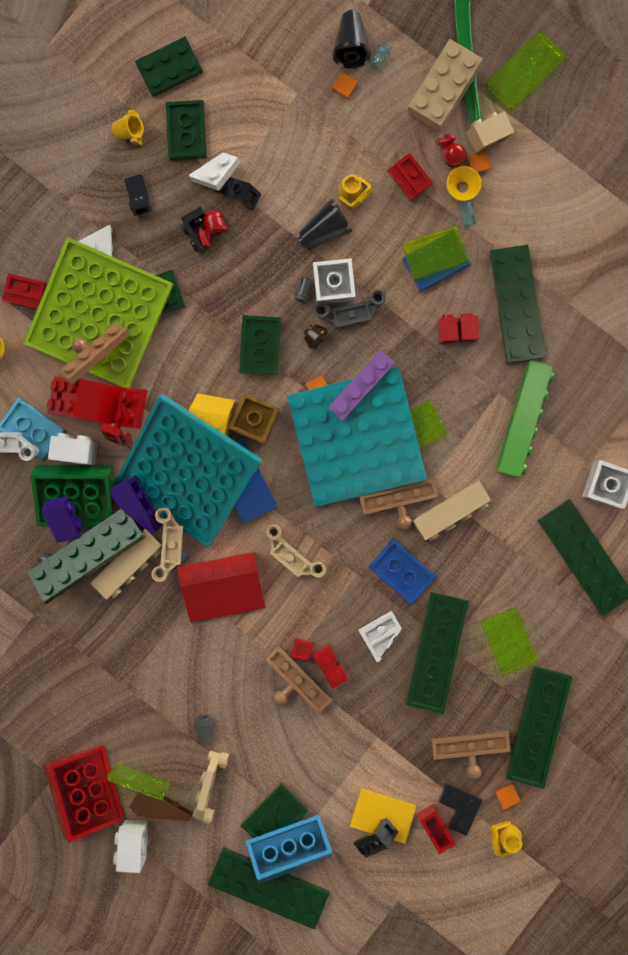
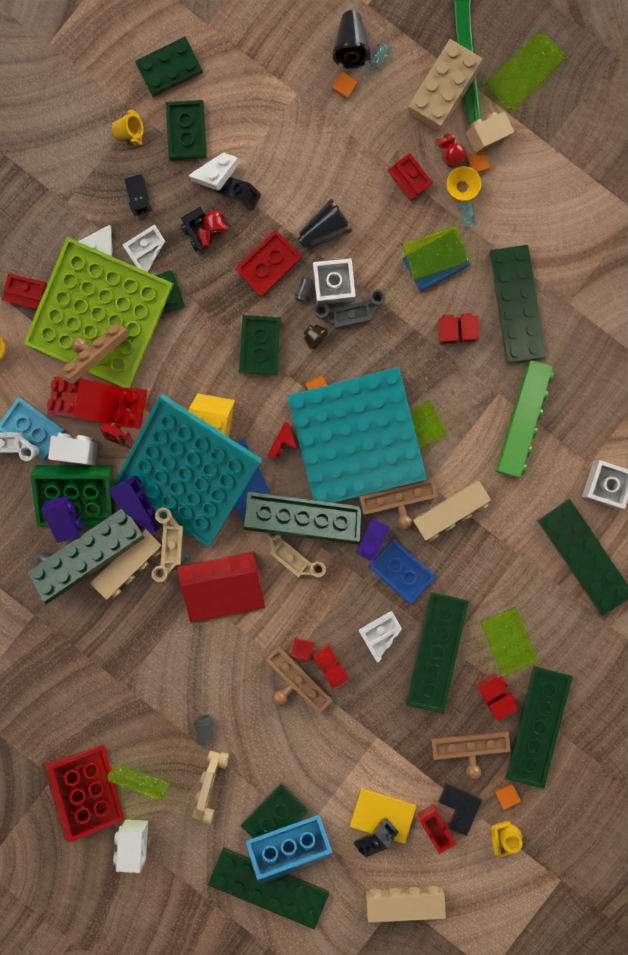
(145, 247): none -> white wing
(159, 809): reddish brown slope -> none
(254, 418): pearl gold brick -> none
(268, 263): none -> red plate
(284, 436): none -> red slope
(302, 518): none -> plate
(352, 191): yellow piece -> none
(361, 385): medium lavender plate -> none
(372, 539): none -> dark purple brick
(405, 904): none -> tan brick
(496, 696): none -> red piece

